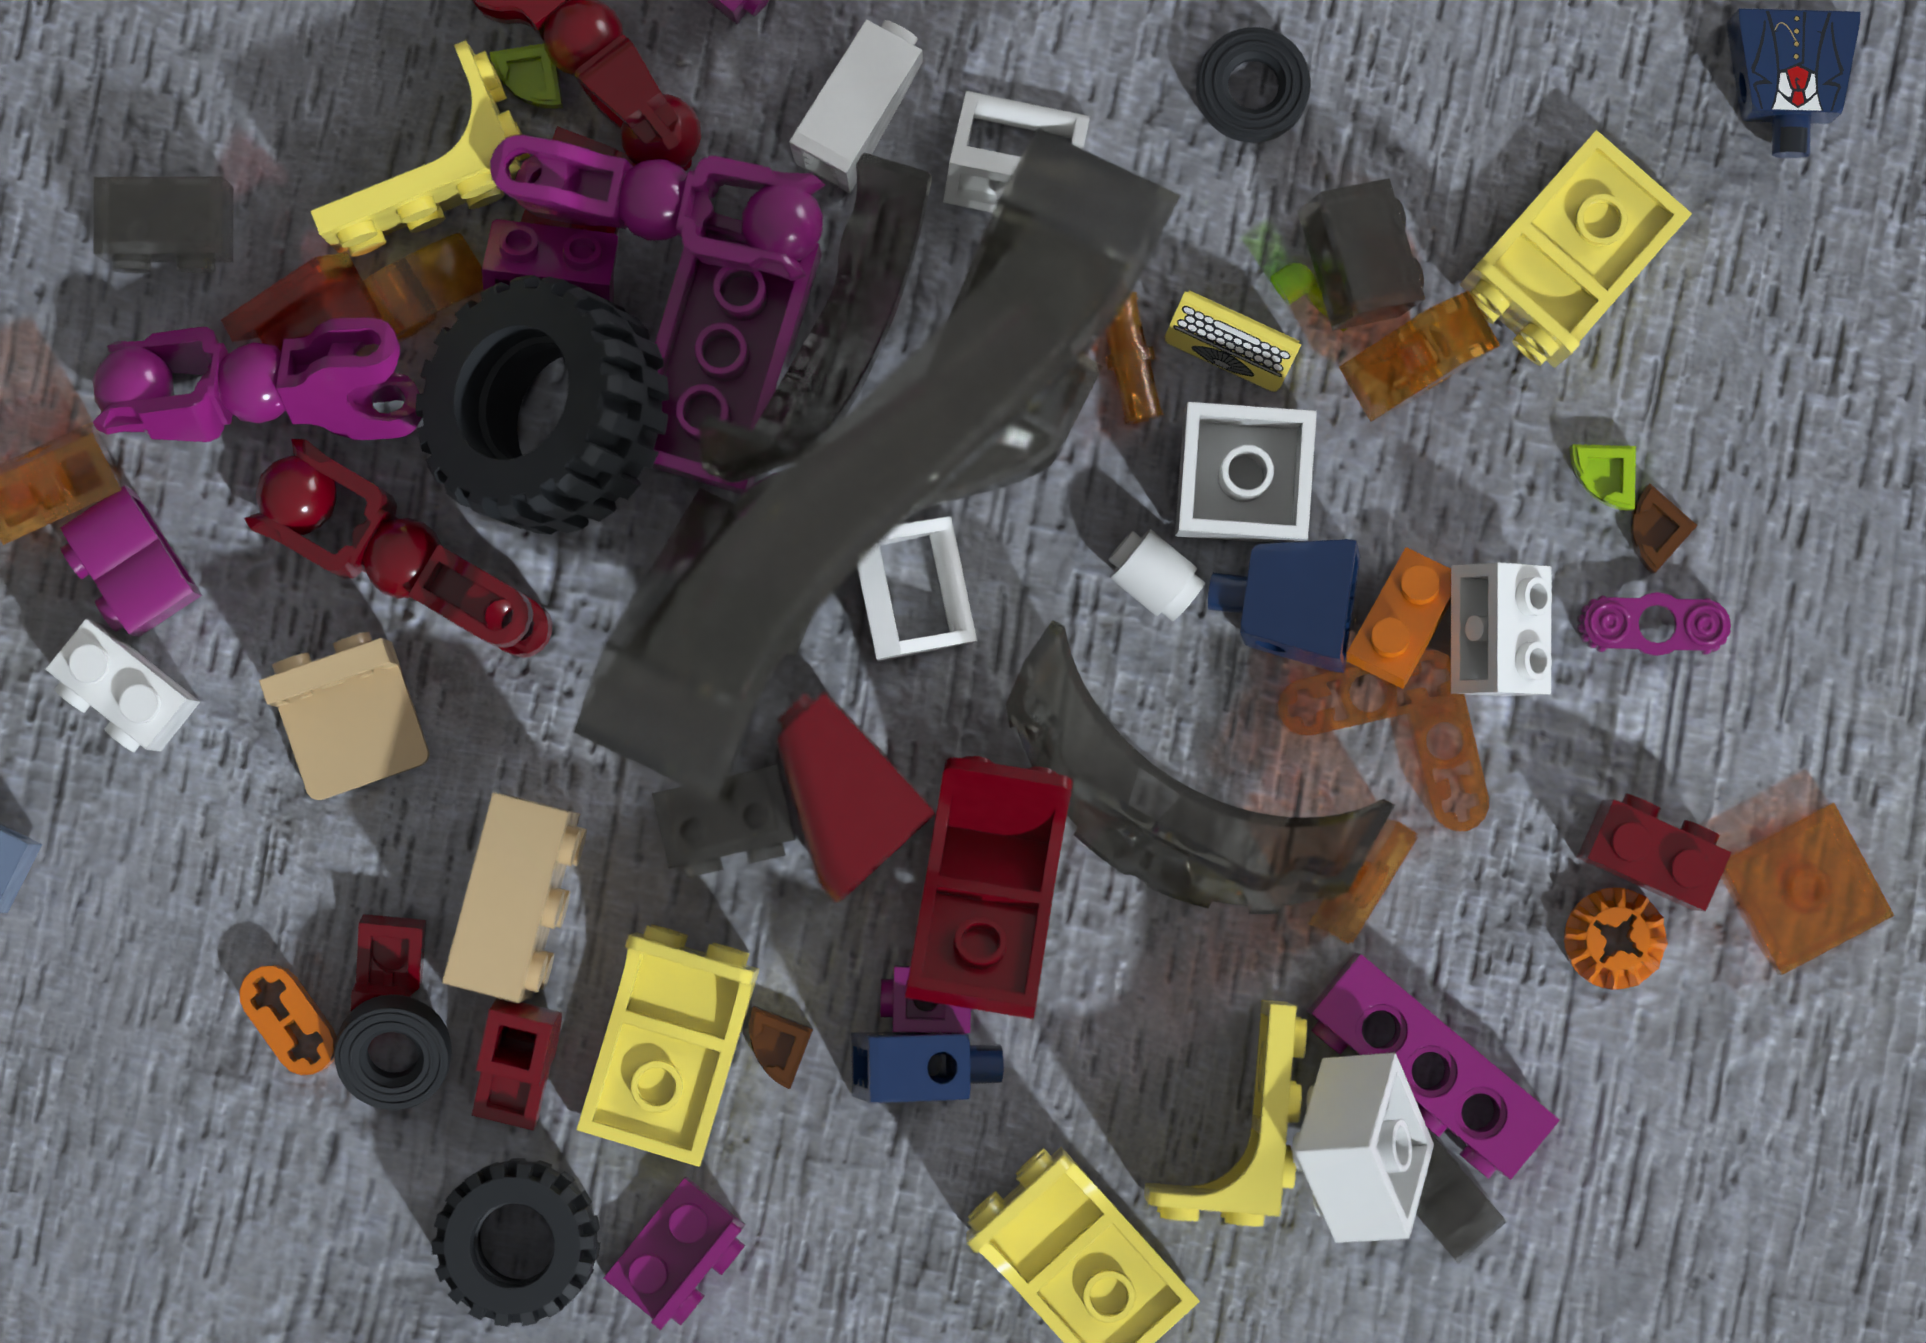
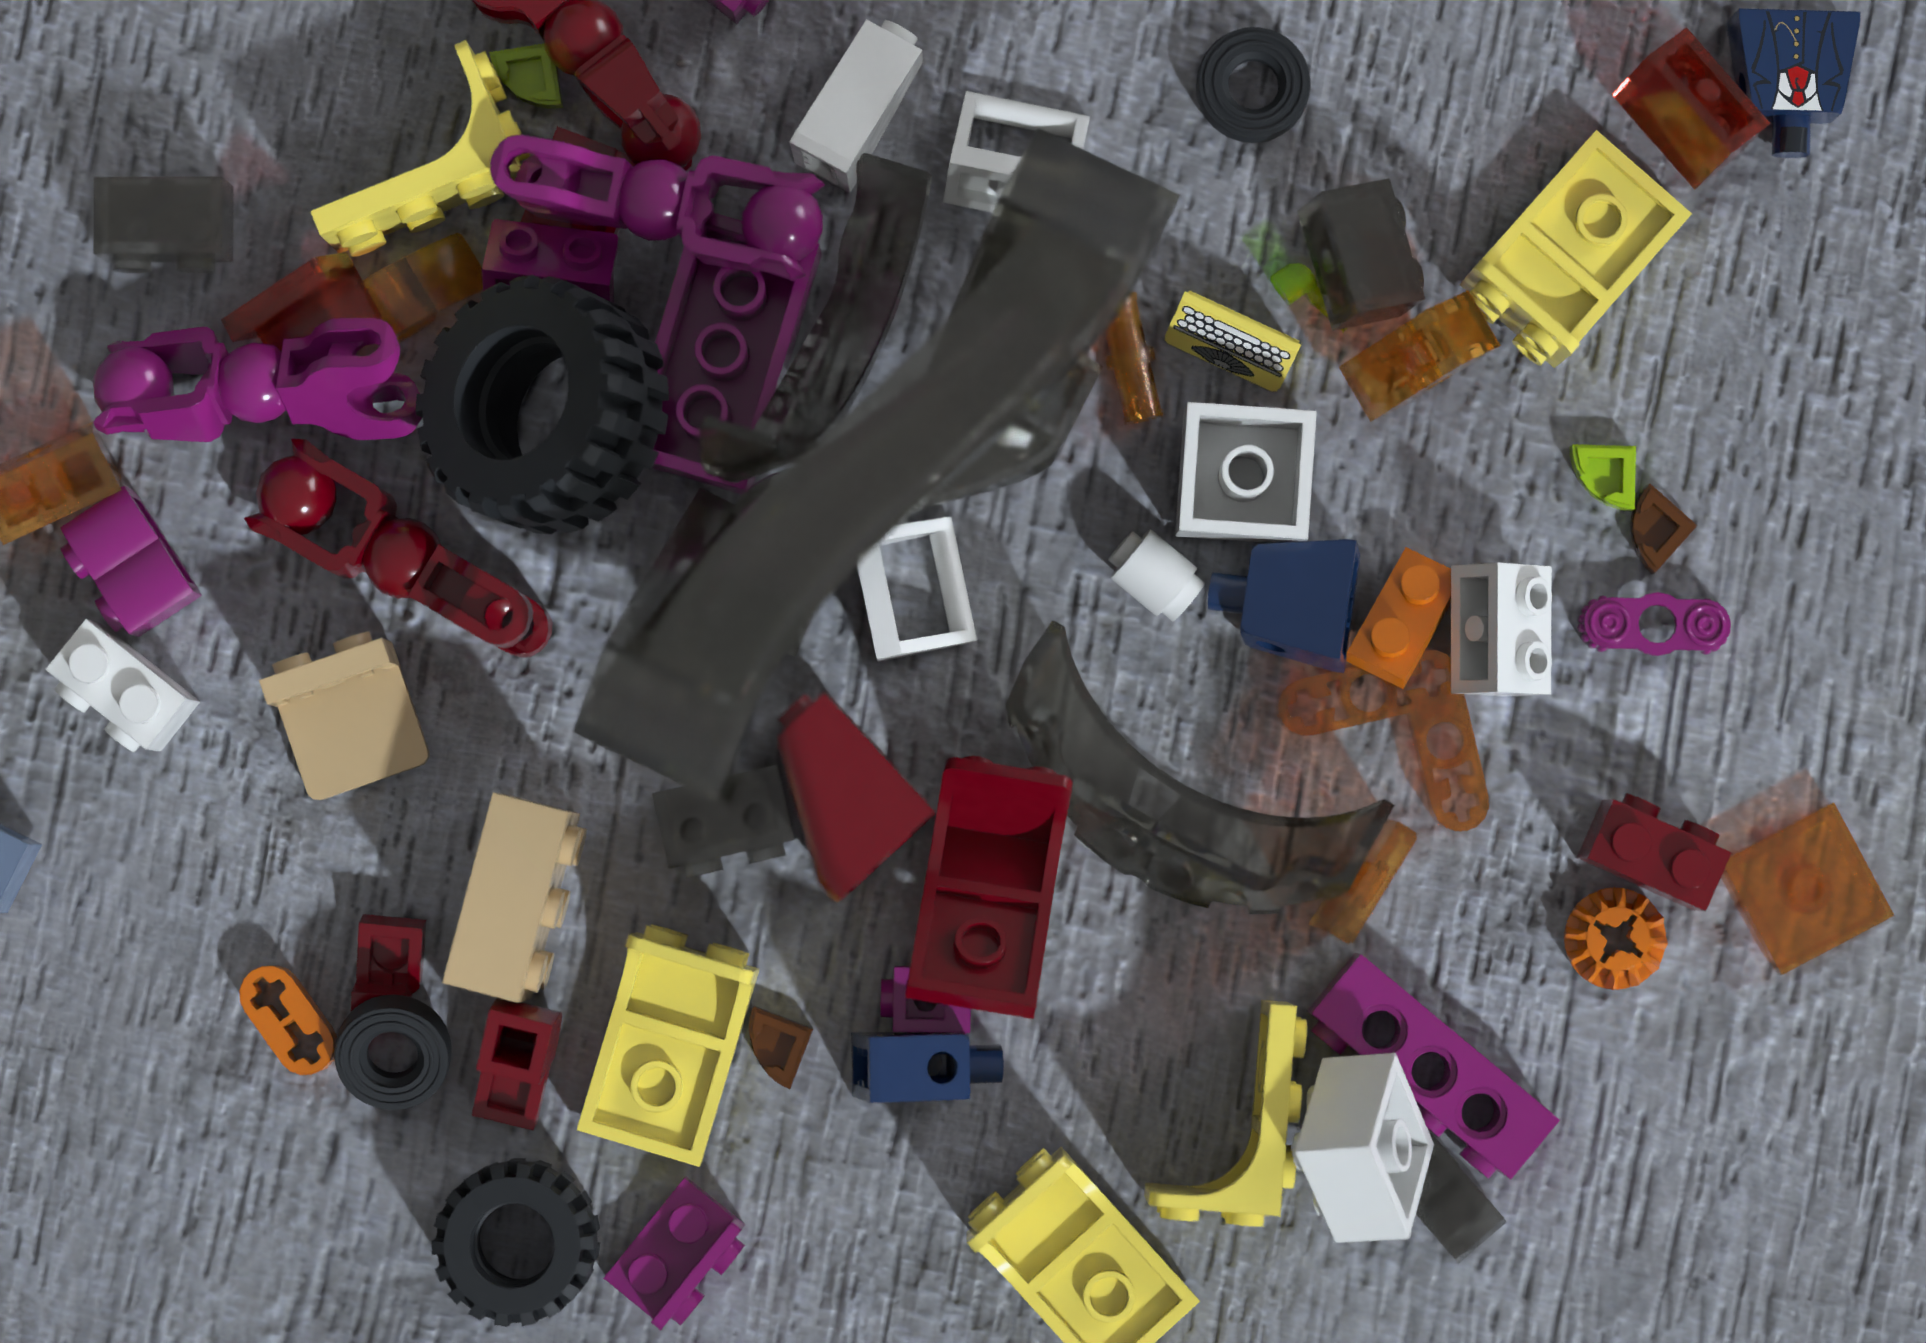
(1690, 108): none -> clear red brick

